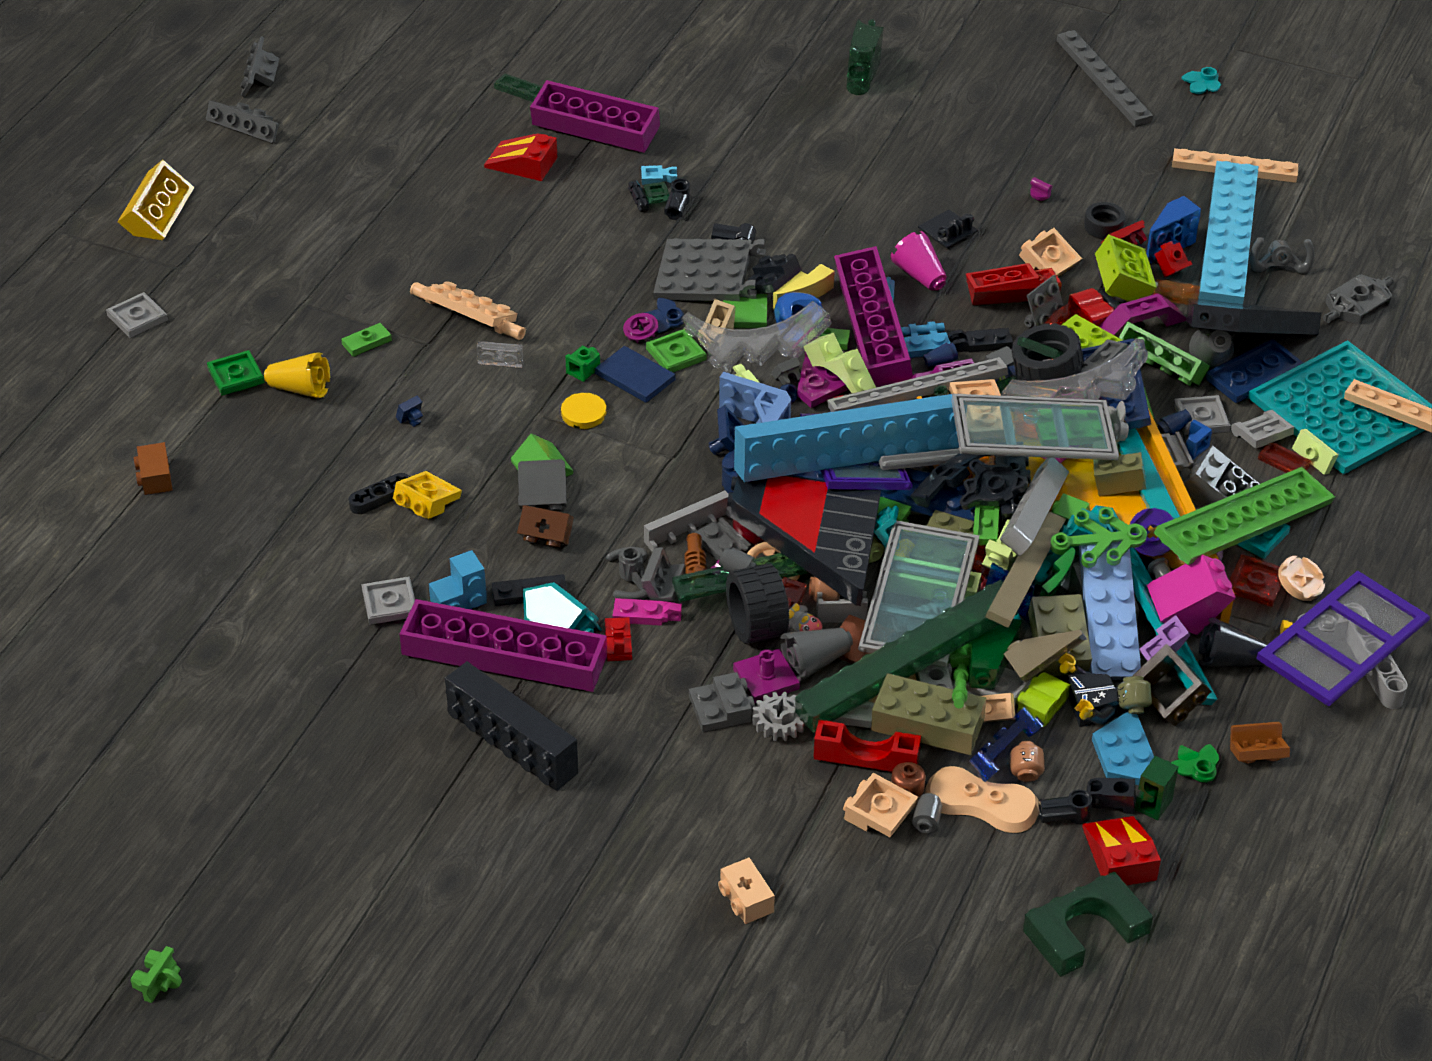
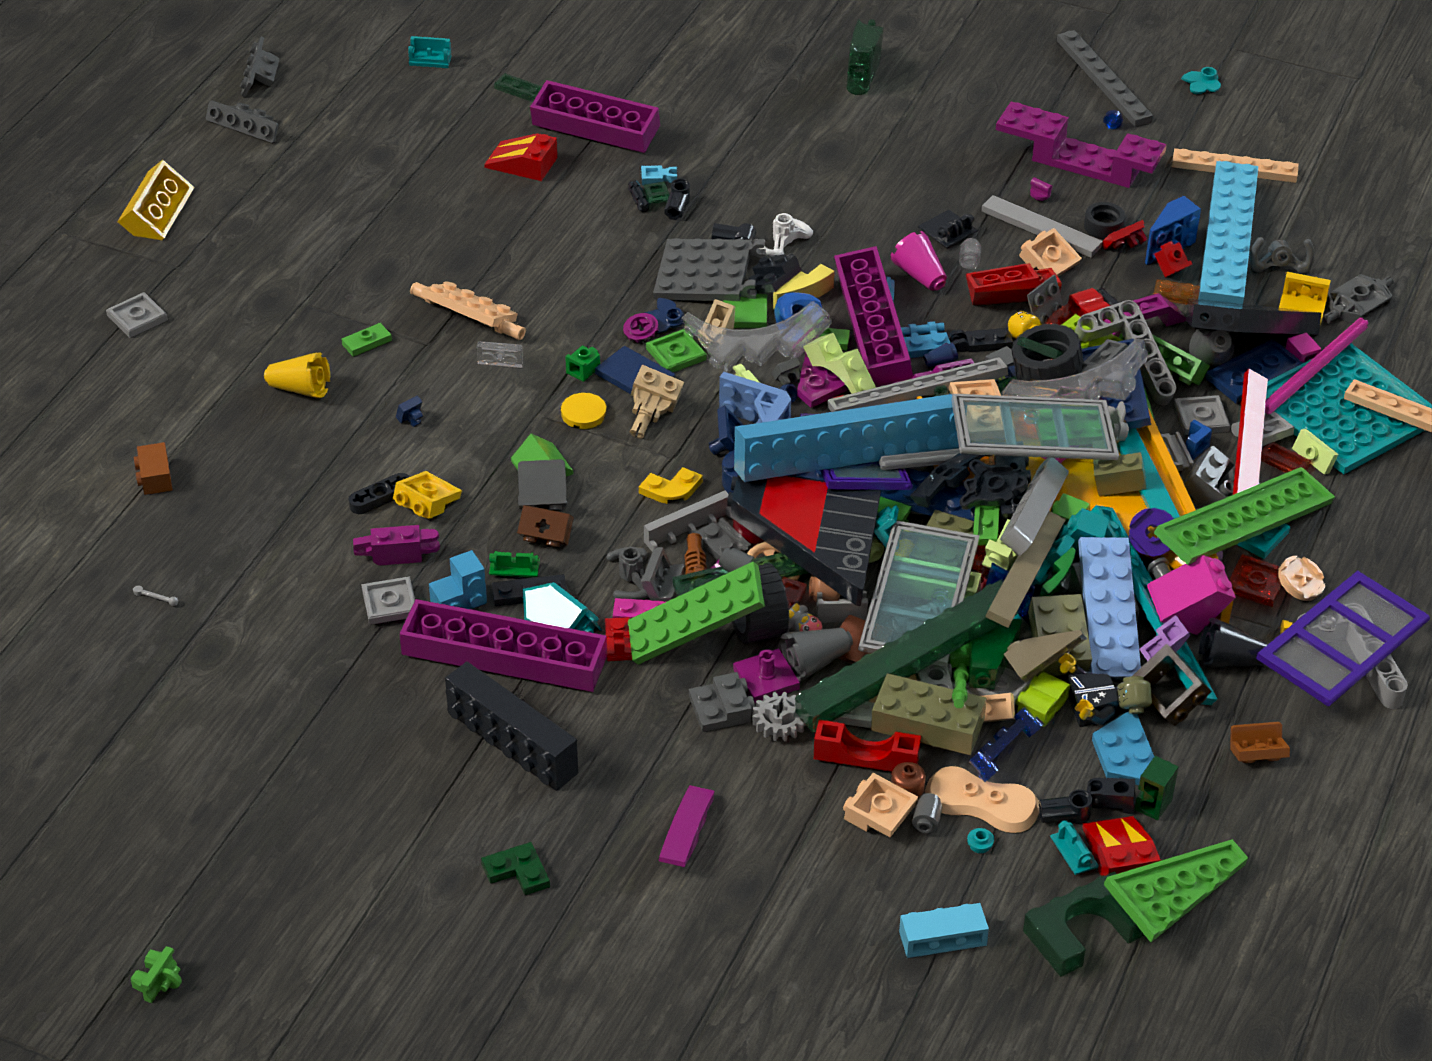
(138, 590): none -> light grey hinge
(235, 372): green plate -> none
(397, 544): none -> magenta hinge
(429, 52): none -> teal hinge
(519, 862): none -> dark green plate
(522, 565): none -> green hinge
(653, 394): none -> tan brick
(662, 490): none -> yellow plate
(686, 826): none -> magenta slope
(696, 613): none -> bright green plate
(746, 890): light nougat brick -> none
(785, 231): none -> white piece
(943, 930): none -> medium azure brick
(970, 253): none -> clear brick
(980, 840): none -> teal plate
(1021, 322): none -> yellow head
(1027, 761): nougat head -> none
(1037, 223): none -> light grey tile
(1056, 150): none -> magenta bracket
(1073, 849): none -> teal hinge
(1101, 537): bright green plant -> none
(1113, 119): none -> clear blue plate
(1125, 269): lime piece -> none
(1126, 325): none -> light grey beam
(1168, 889): none -> bright green wing
(1174, 422): dark blue cone -> none
(1197, 765): green plate -> none
(1250, 431): none -> tile
(1303, 347): none -> dark pink brick
(1304, 293): none -> yellow bracket
(1315, 365): none -> dark pink axle

